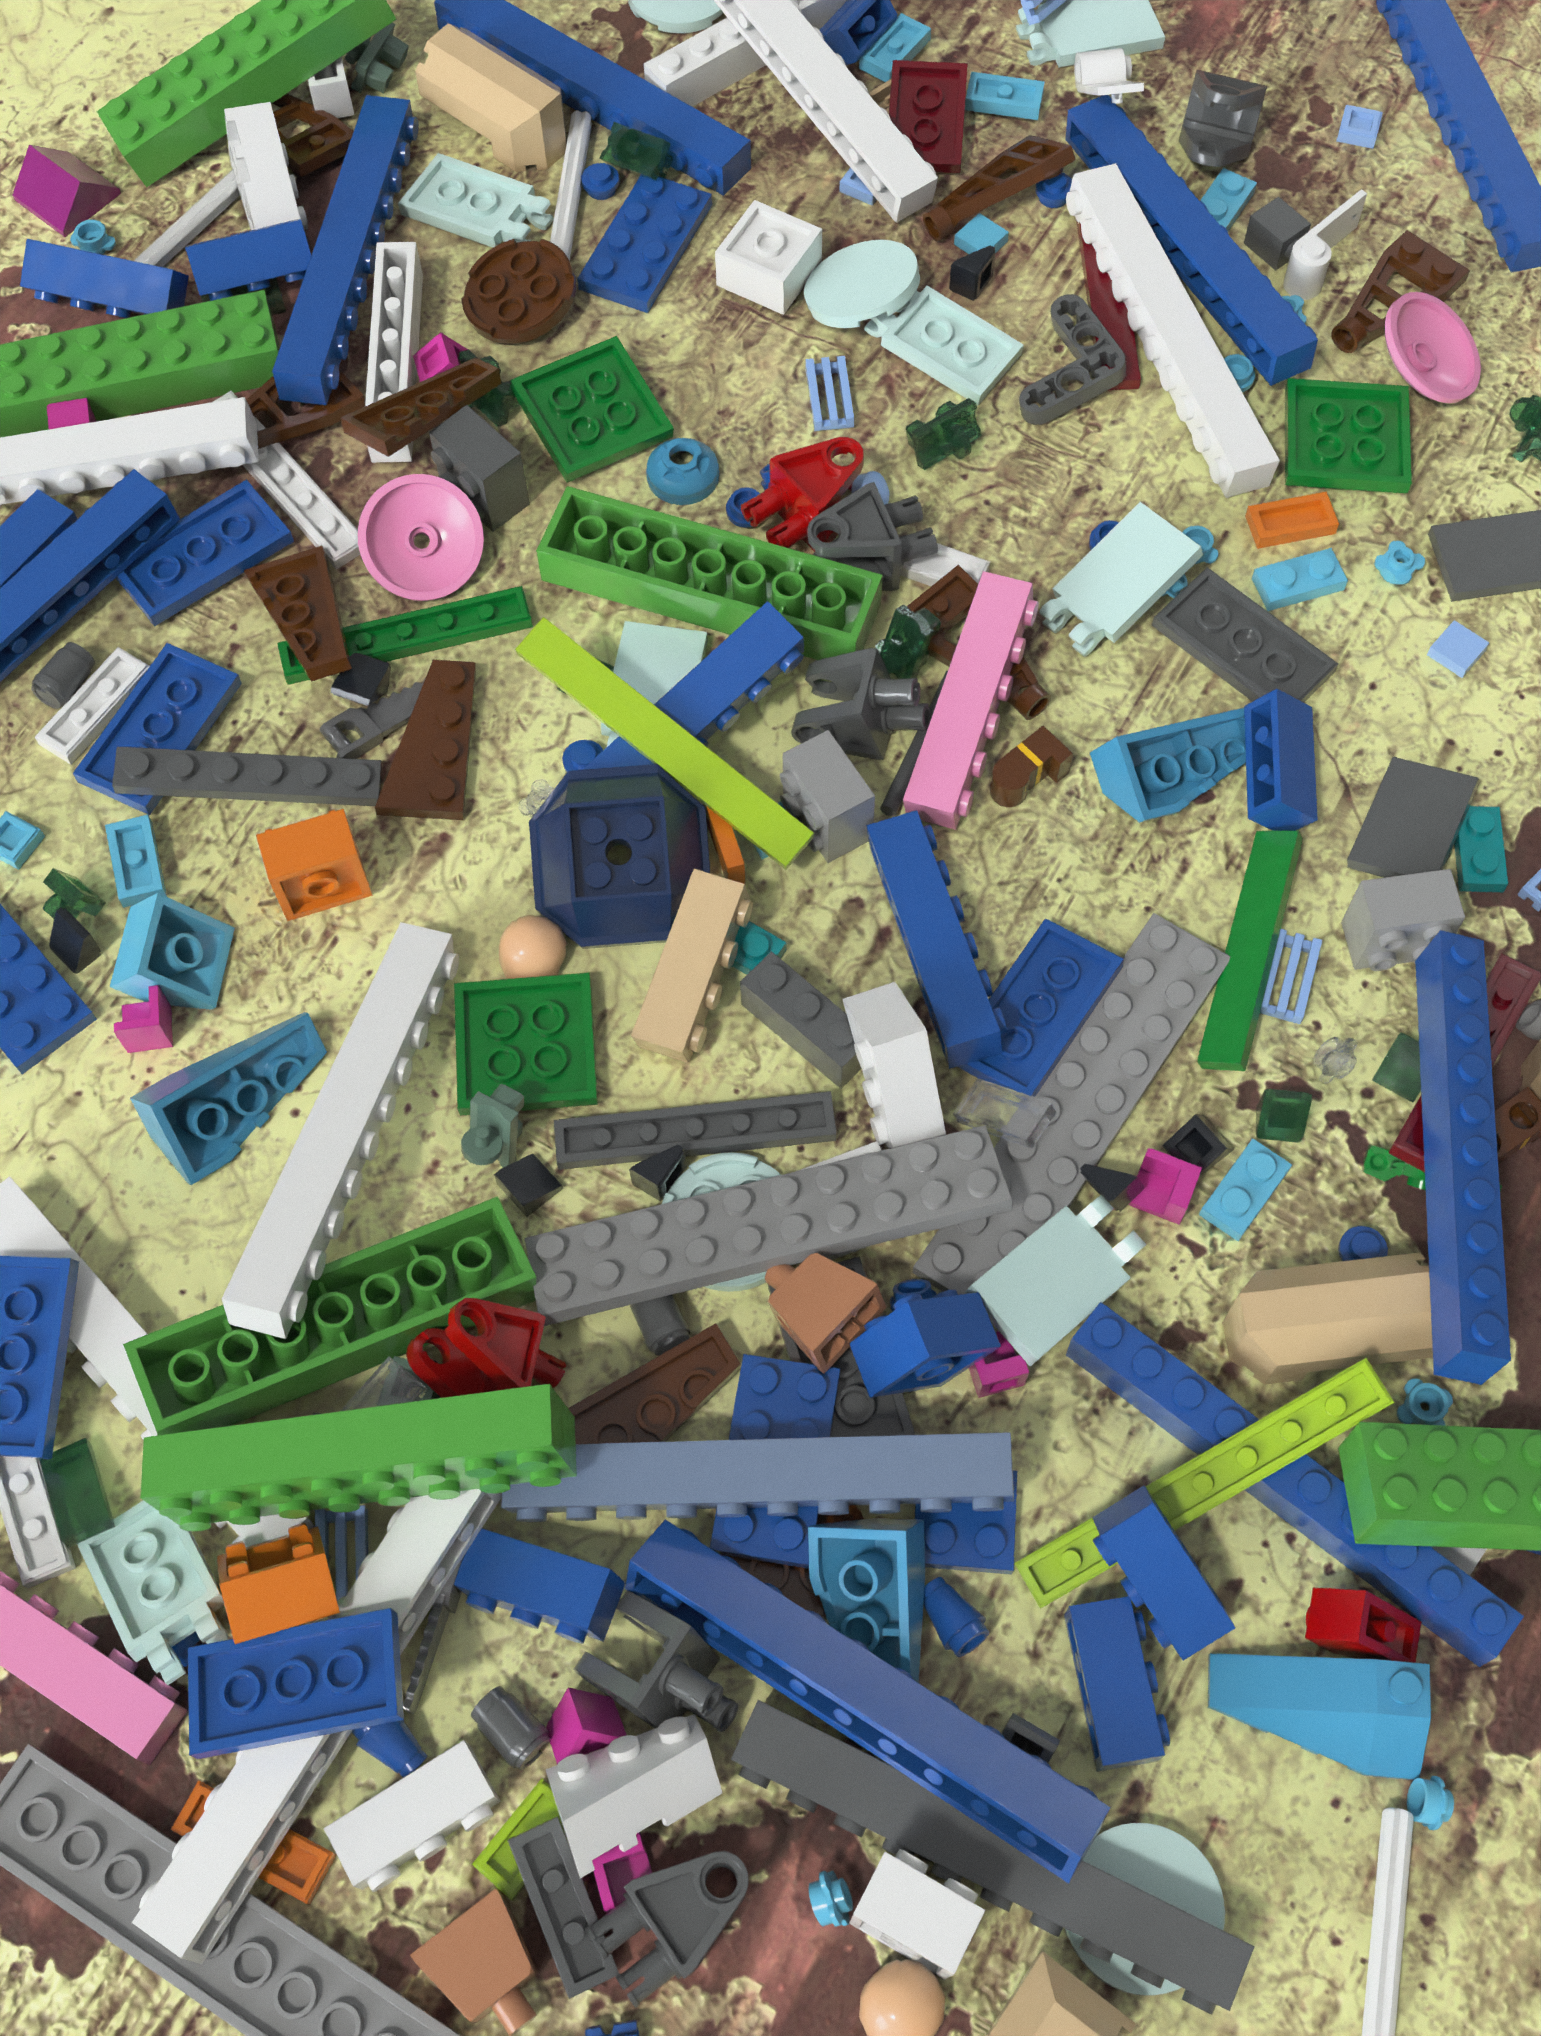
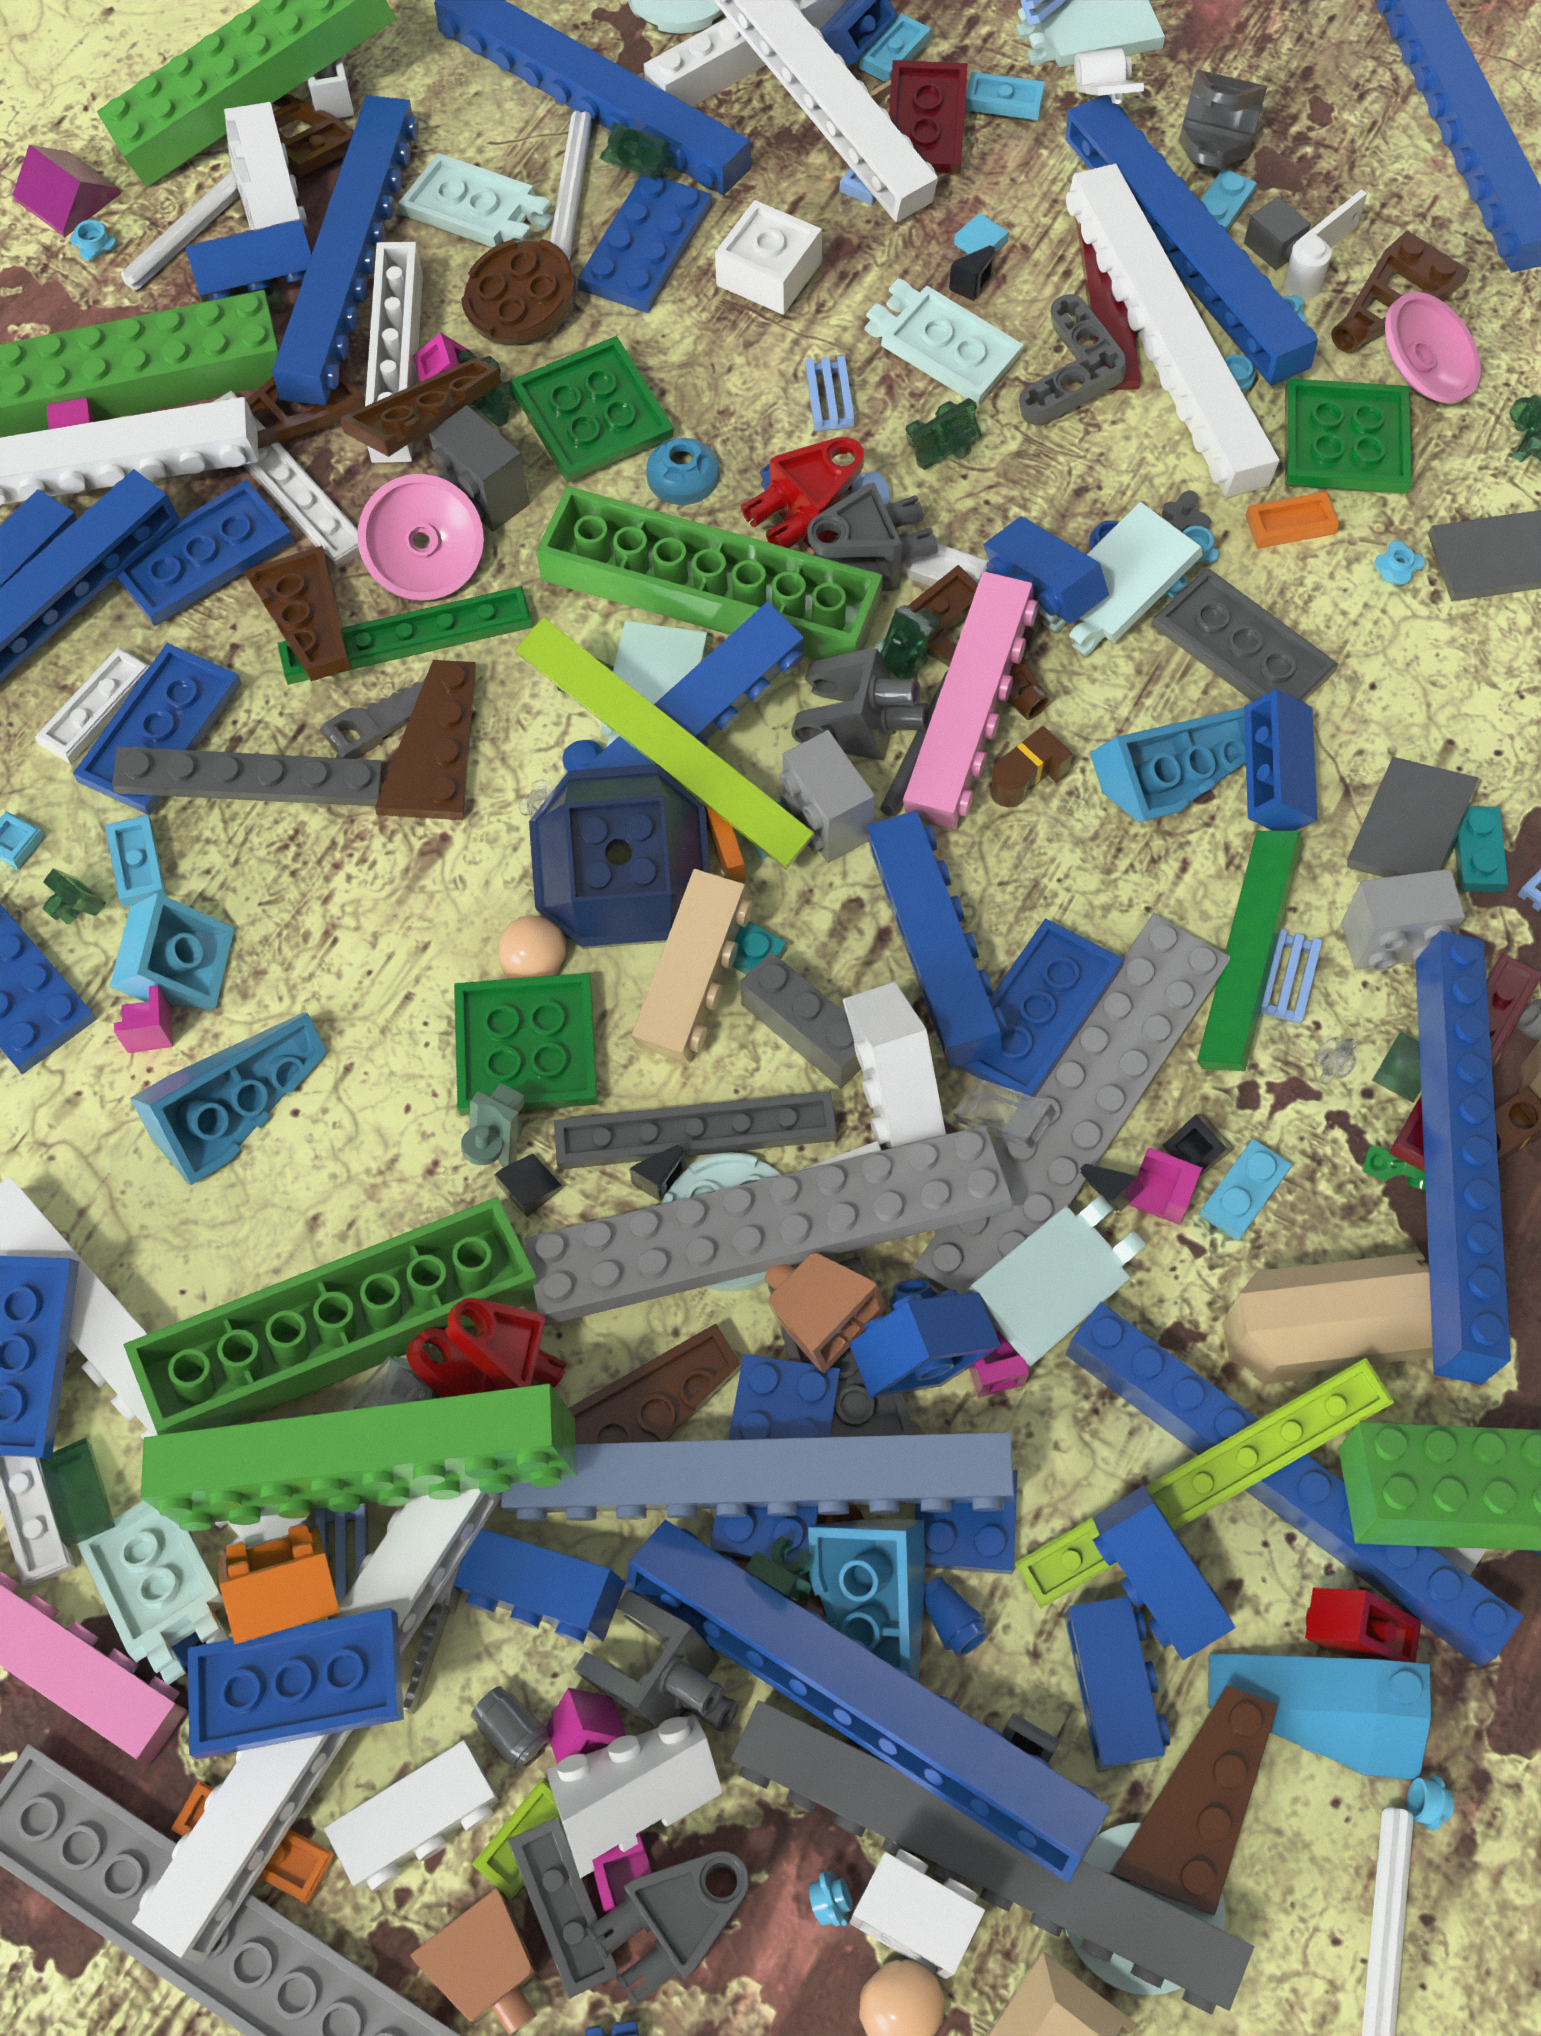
(62, 675): dark grey piece -> none
(72, 942): black slope -> none
(100, 280): brick -> none
(314, 864): orange container -> none
(340, 1134): white brick -> none
(364, 682): black slope -> none
(369, 57): sand green hips -> none
(392, 1745): blue cone -> none
(494, 97): tan brick -> none
(600, 180): blue plate -> none
(661, 1324): dark grey piece -> none
(733, 506): blue plate -> none
(780, 1572): none -> clear green tile
(862, 283): light aqua tile -> none
(1031, 157): reddish brown plate -> none
(1053, 191): blue plate -> none
(1062, 576): none -> blue brick
(1184, 512): none -> dark grey piece
(1197, 1817): none -> reddish brown wing
(1282, 1115): clear green slope -> none
(1299, 579): medium azure plate -> none
(1359, 126): light blue tile -> none
(1362, 1243): blue plate -> none
(1418, 1392): medium azure plate -> none
(1458, 649): light blue tile -> none

